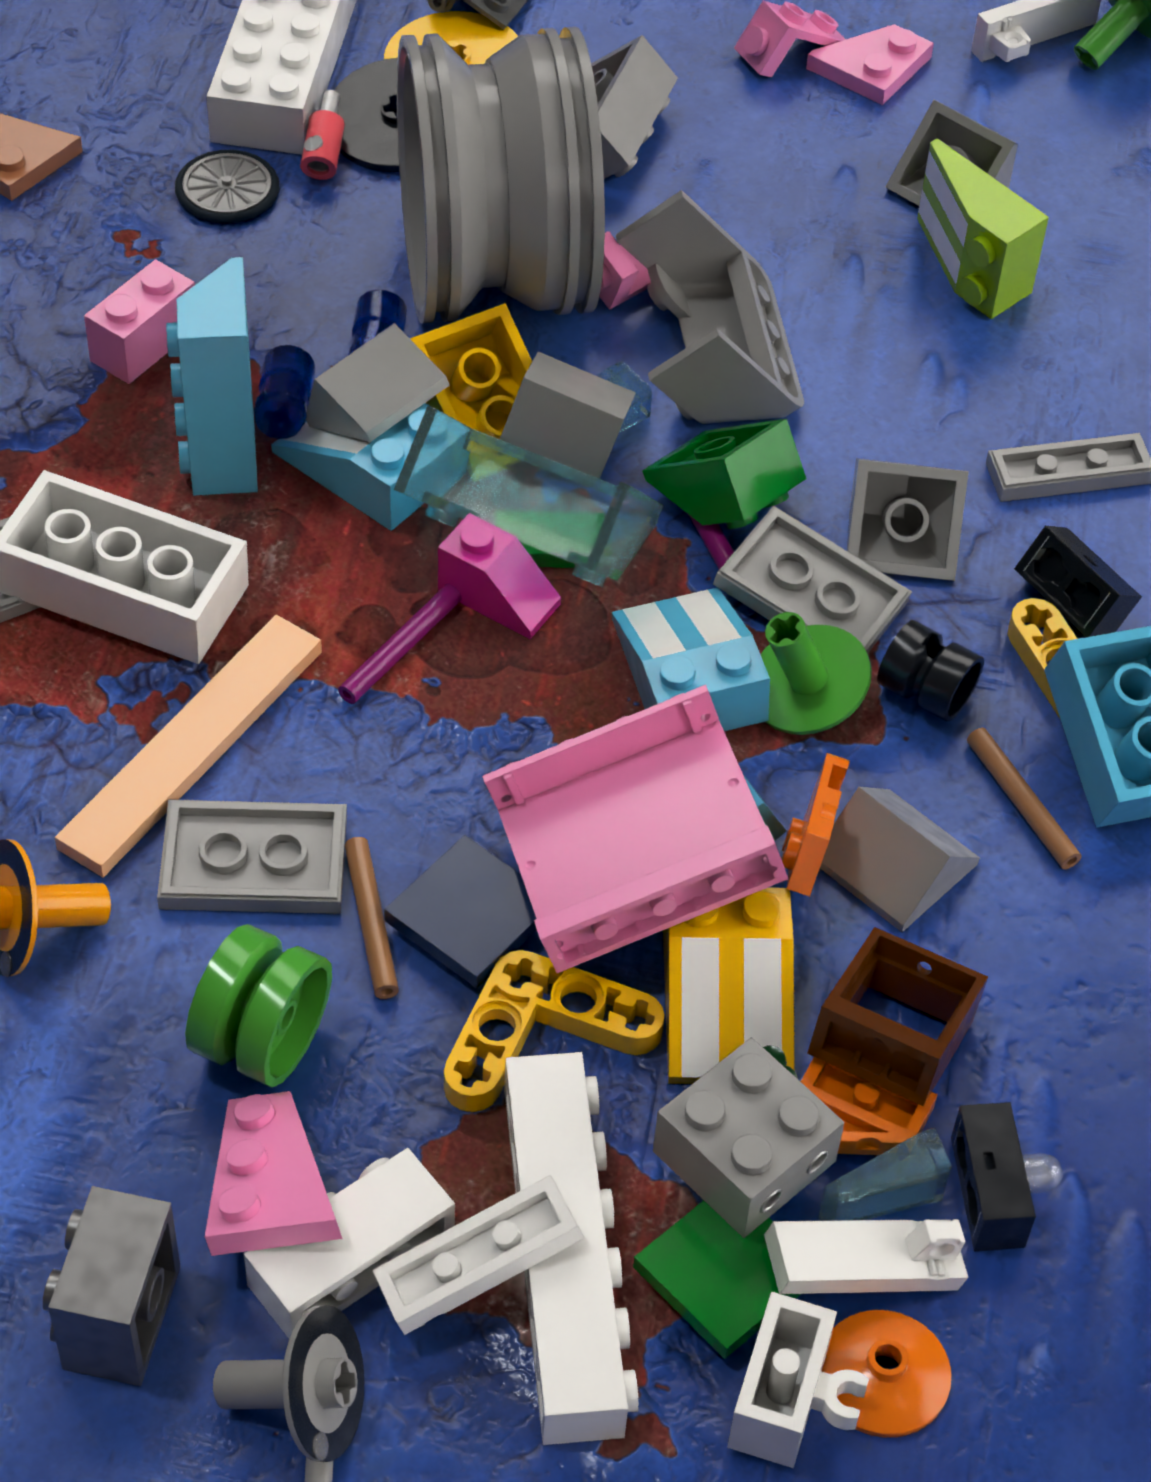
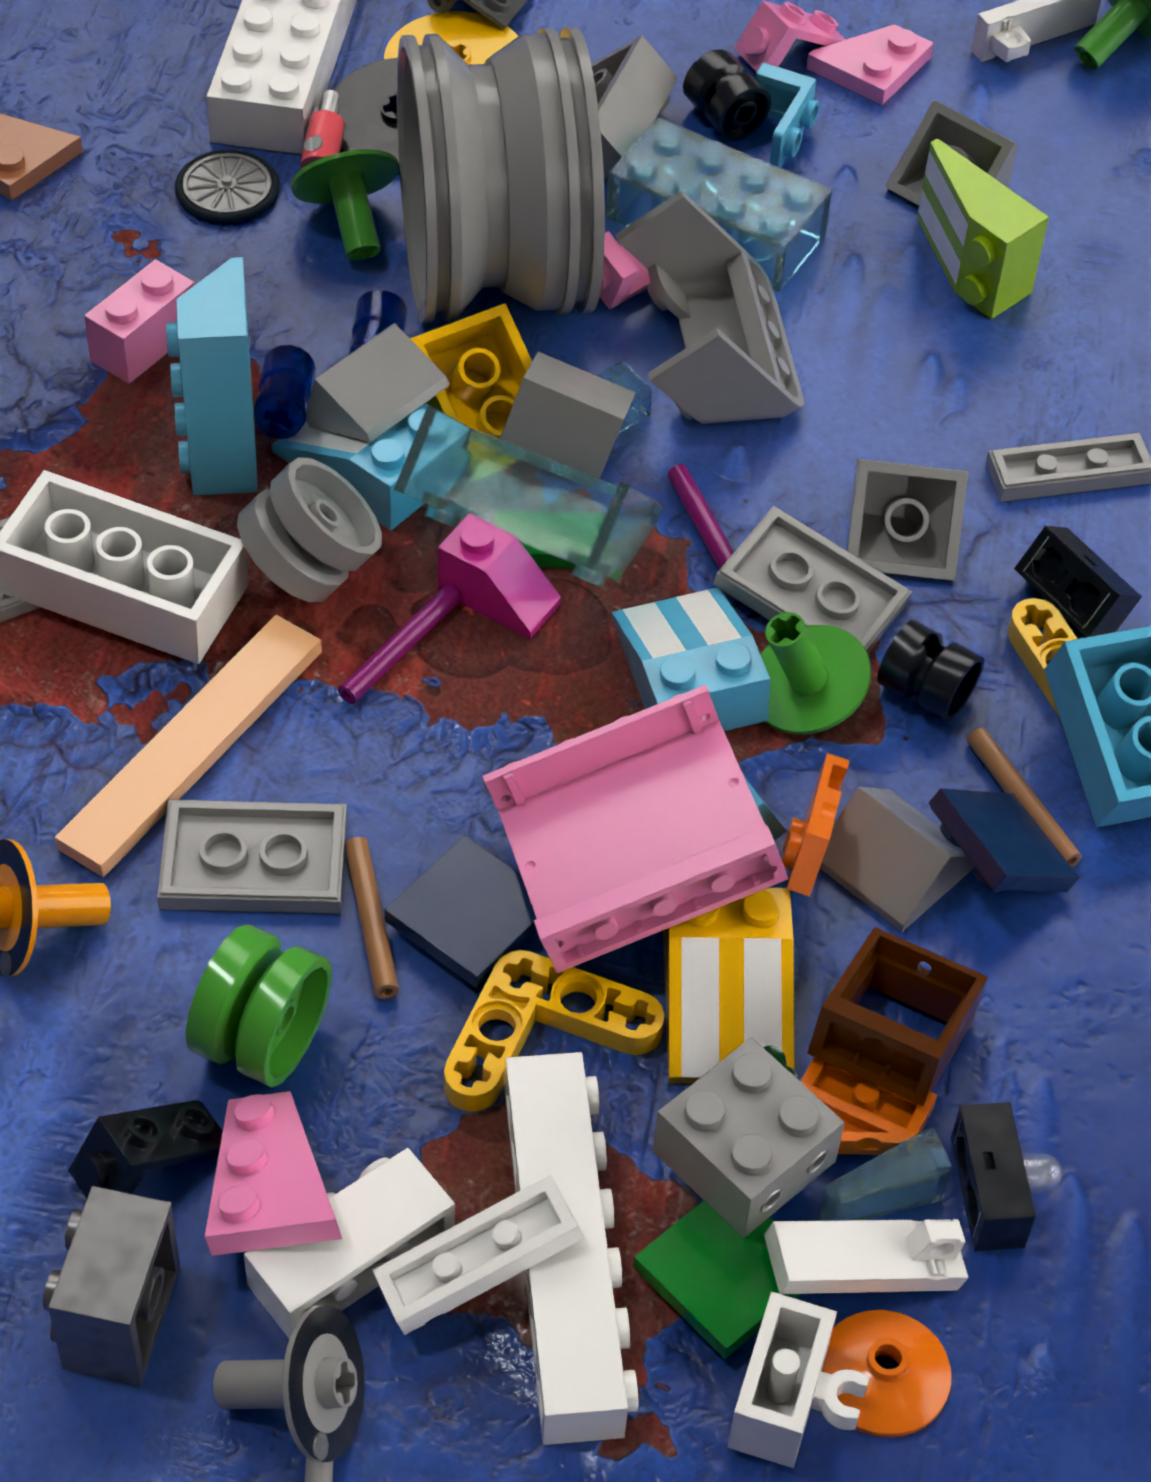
(144, 1139): none -> black bracket
(309, 530): none -> light grey wheel
(347, 182): none -> bright green piece
(726, 94): none -> black wheel
(730, 472): green slope -> none
(758, 204): none -> clear light blue brick
(792, 104): none -> medium azure bracket
(1002, 841): none -> dark blue tile

